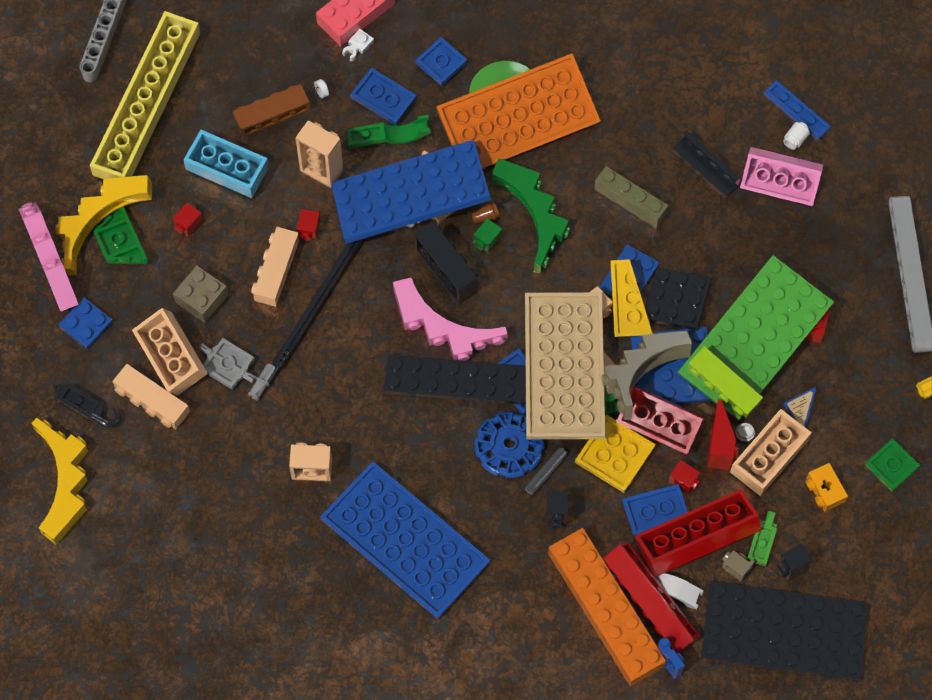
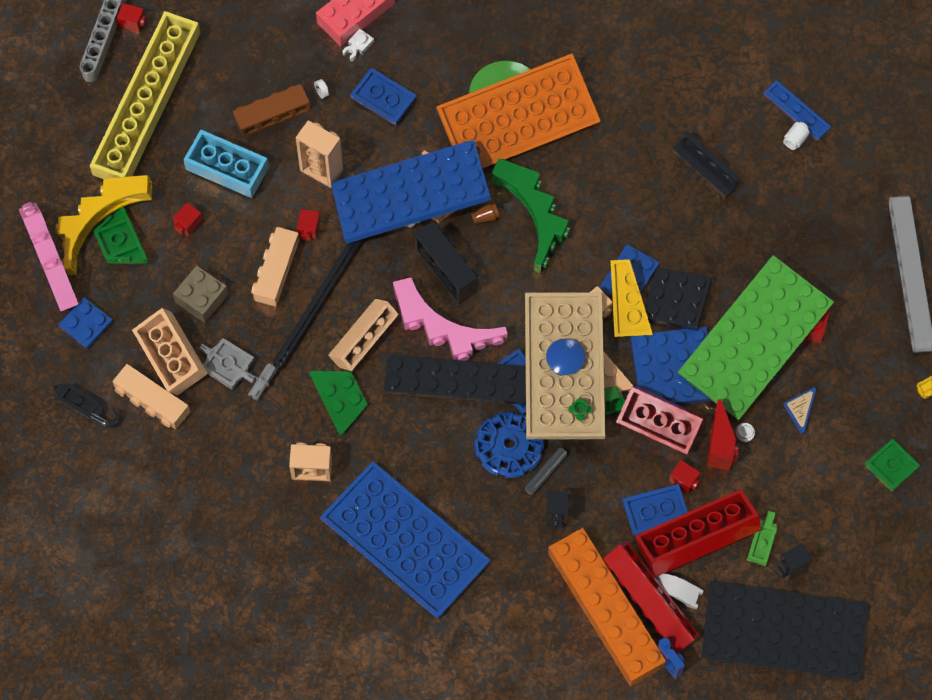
(67, 504): yellow arch -> none
(131, 17): none -> red brick
(340, 397): none -> green wing
(363, 334): none -> light nougat brick
(387, 133): green piece -> none
(441, 61): blue plate -> none
(487, 235): green brick -> none
(565, 356): none -> blue dish
(580, 403): none -> green plate
(617, 456): yellow plate -> none
(631, 197): olive brick -> none
(651, 352): dark tan arch -> none
(725, 382): lime brick -> none
(737, 564): dark tan brick -> none
(770, 452): light nougat brick -> none
(781, 176): bright pink slope -> none
(826, 477): light orange brick -> none

